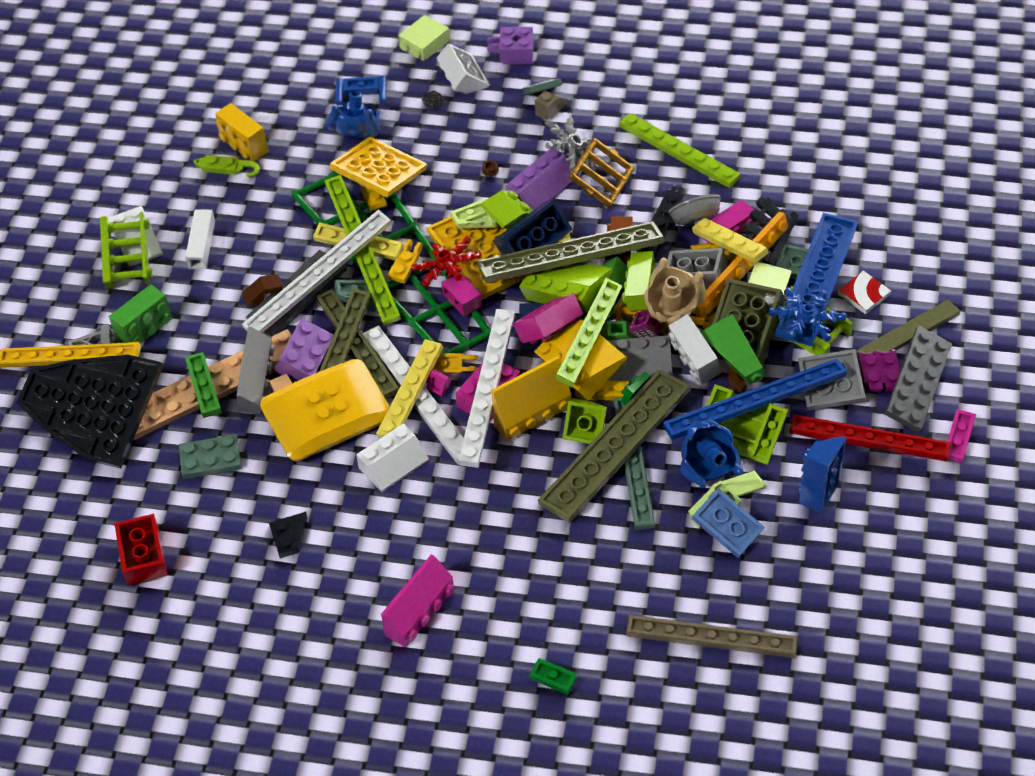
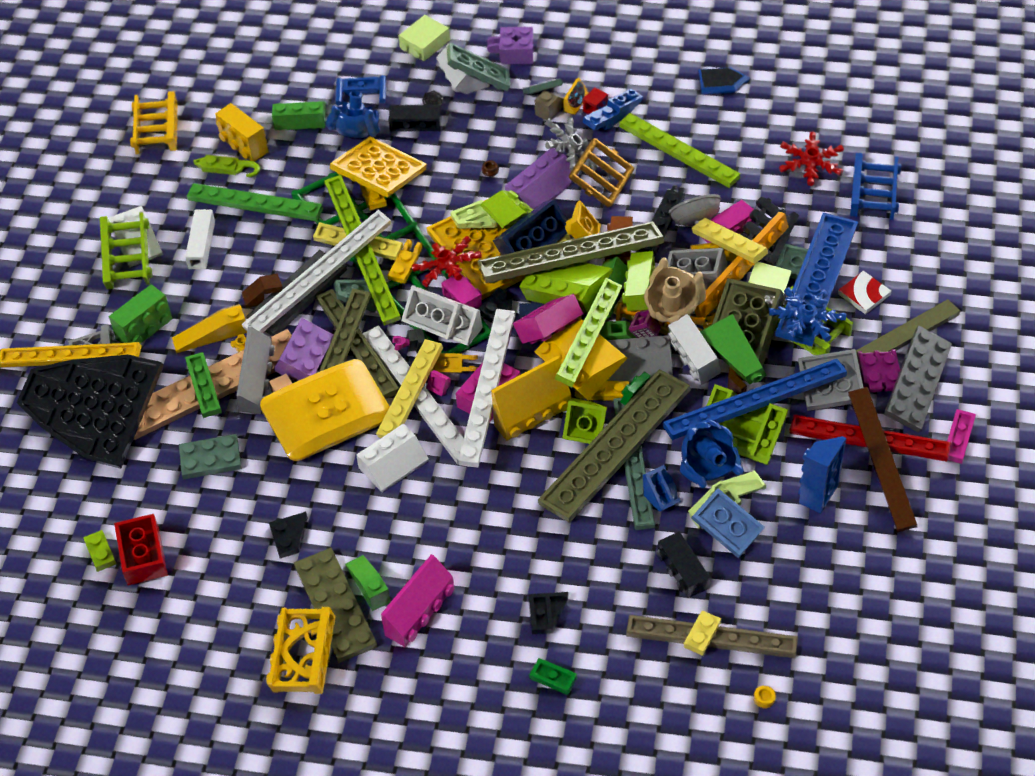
(99, 550): none -> lime plate
(169, 126): none -> yellow fence
(216, 327): none -> yellow wedge
(239, 343): none -> yellow plate
(255, 202): none -> bright green plate
(299, 115): none -> bright green slope
(317, 671): none -> yellow fence
(329, 588): none -> olive plate
(369, 582): none -> bright green slope
(413, 340): none -> pearl dark grey piece
(415, 118): none -> black brick
(442, 316): none -> white slope
(478, 67): none -> sand green plate
(497, 300): none -> black wing
(546, 610): none -> black wing
(573, 99): none -> slope
(582, 222): none -> yellow slope
(594, 100): none -> red brick
(614, 112): none -> blue slope
(660, 488): none -> blue slope
(683, 565): none -> black brick
(702, 633): none -> light yellow plate
(721, 80): none -> tile
(764, 697): none -> yellow tile
(811, 158): none -> red piece
(859, 191): none -> blue fence
(882, 459): none -> reddish brown tile

